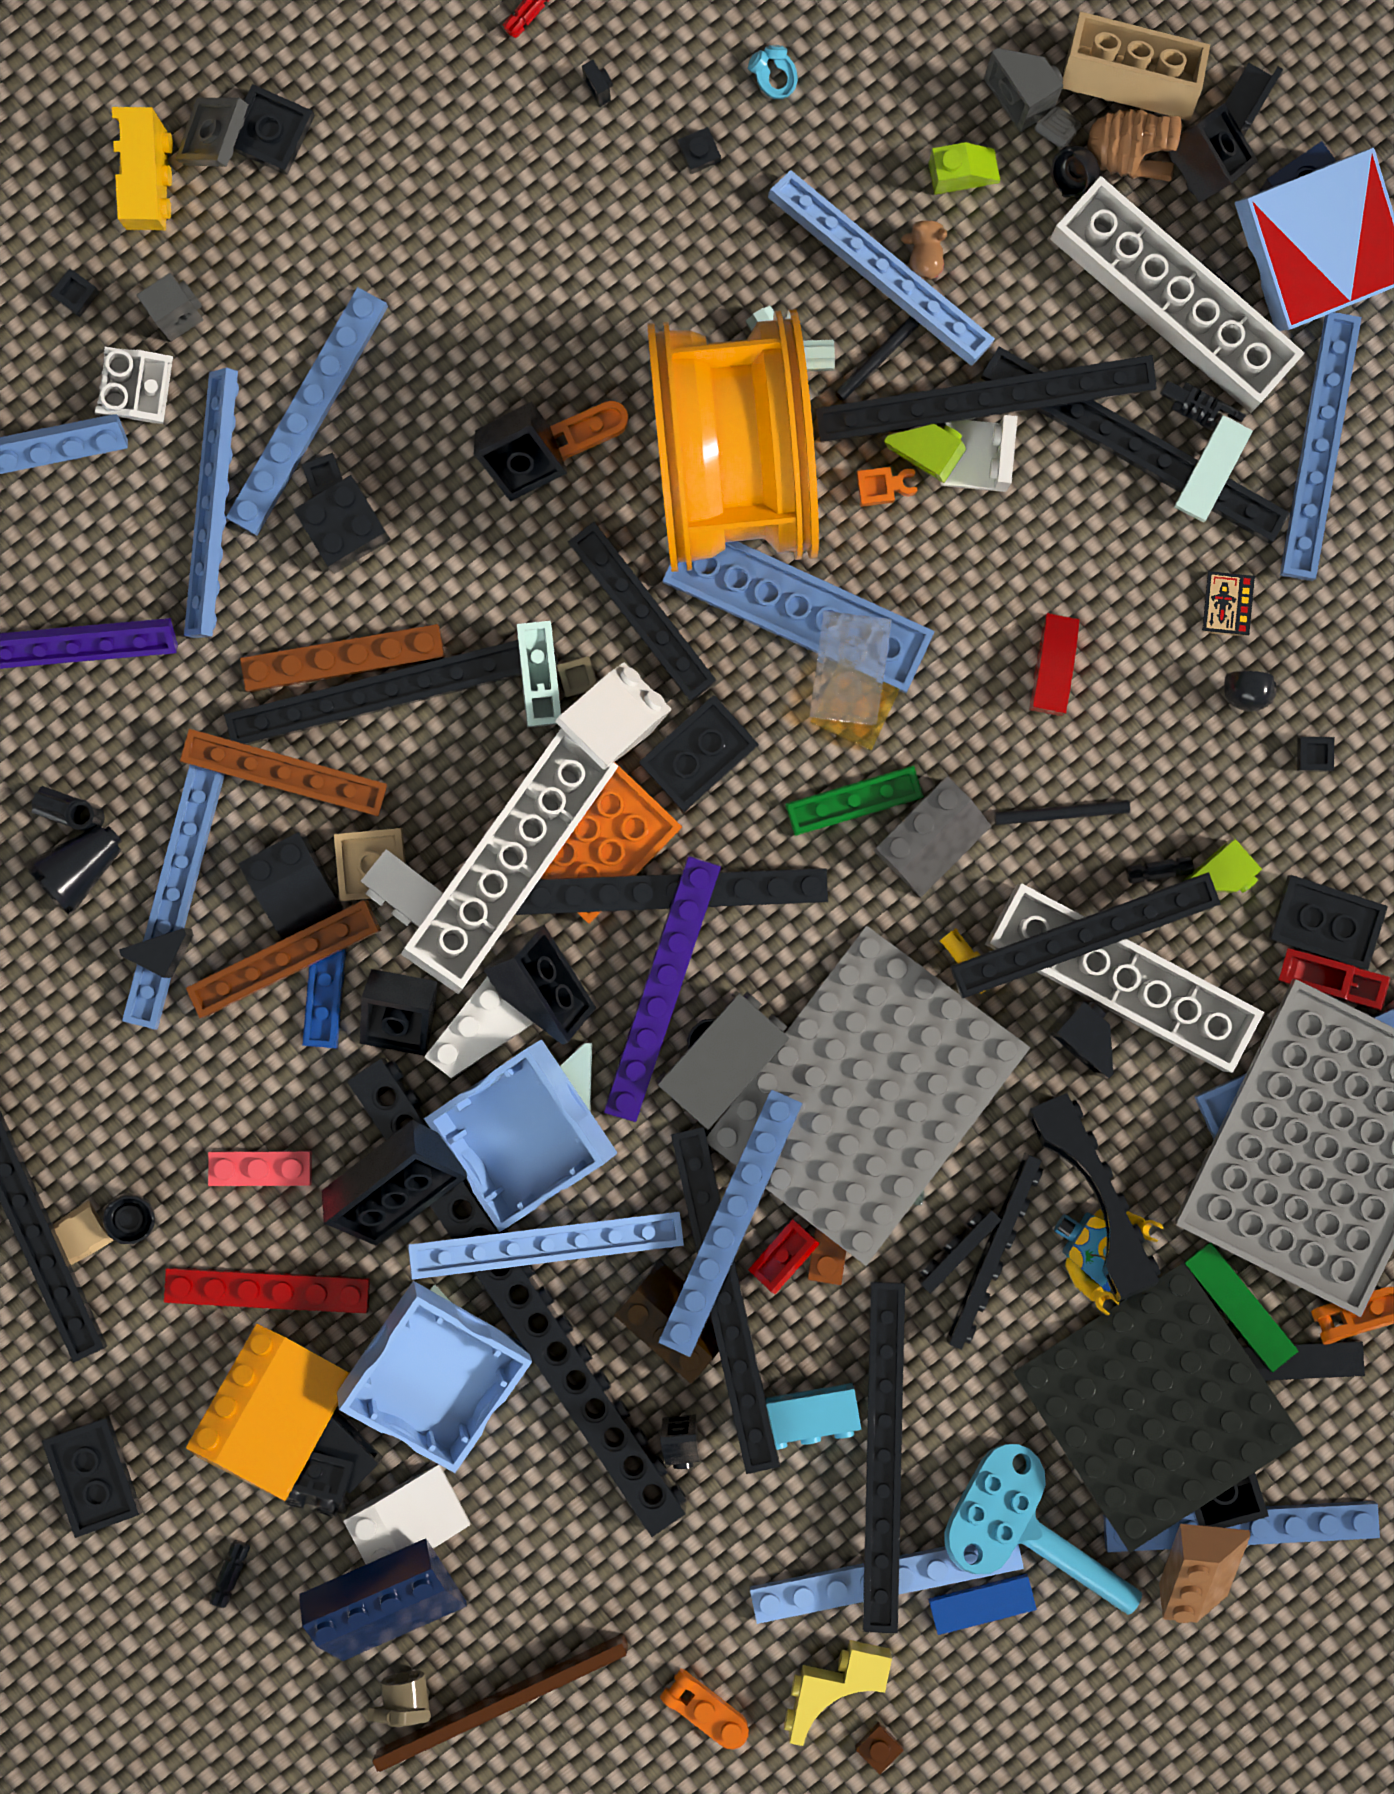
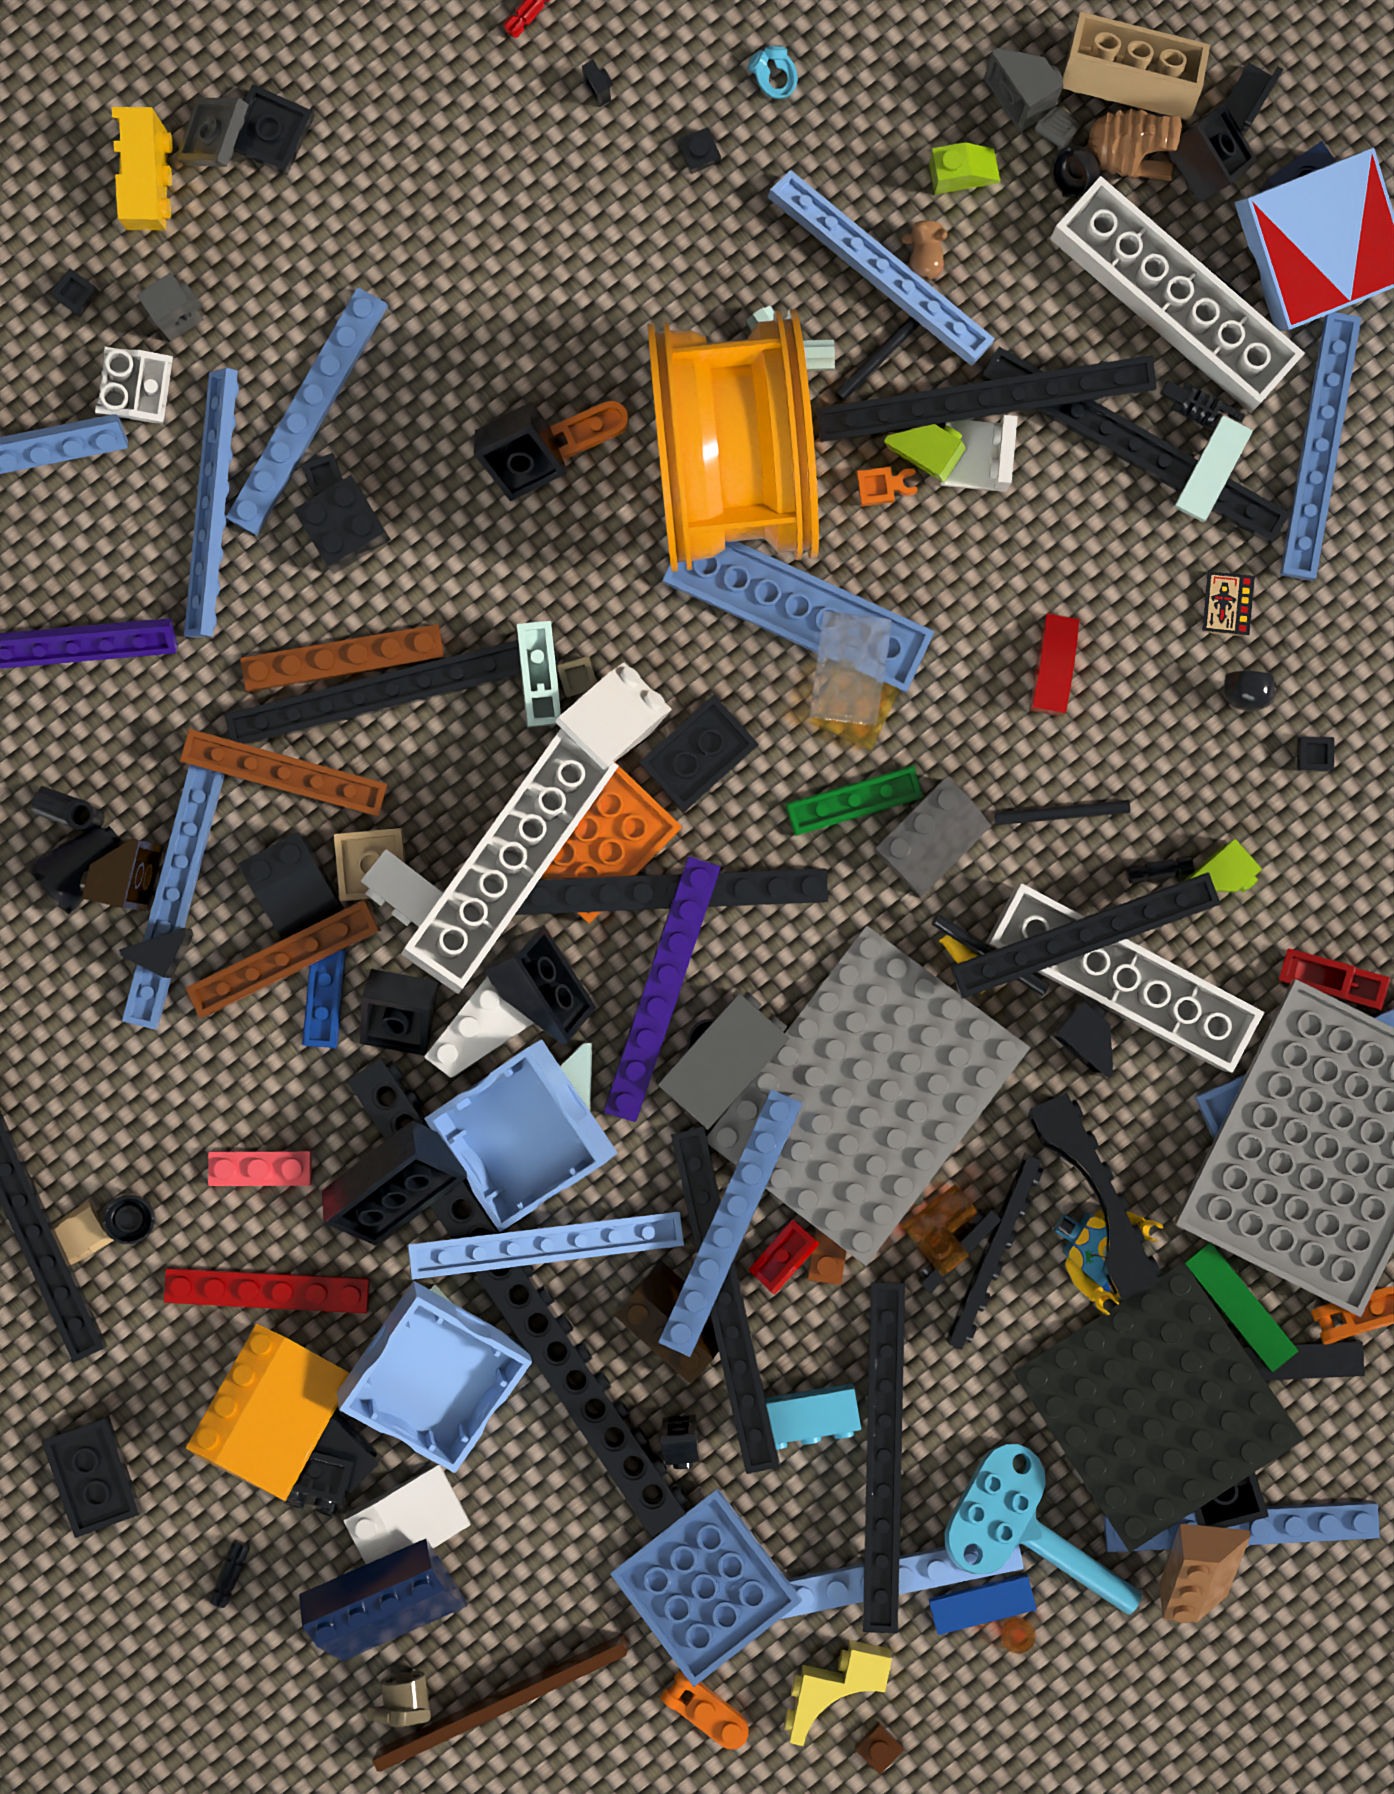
(124, 876): none -> dark brown slope
(642, 611): black plate -> none
(706, 1587): none -> medium blue plate
(934, 1228): none -> clear orange plate
(980, 948): none -> black bar
(1018, 1635): none -> clear orange plate
(1327, 922): black plate -> none

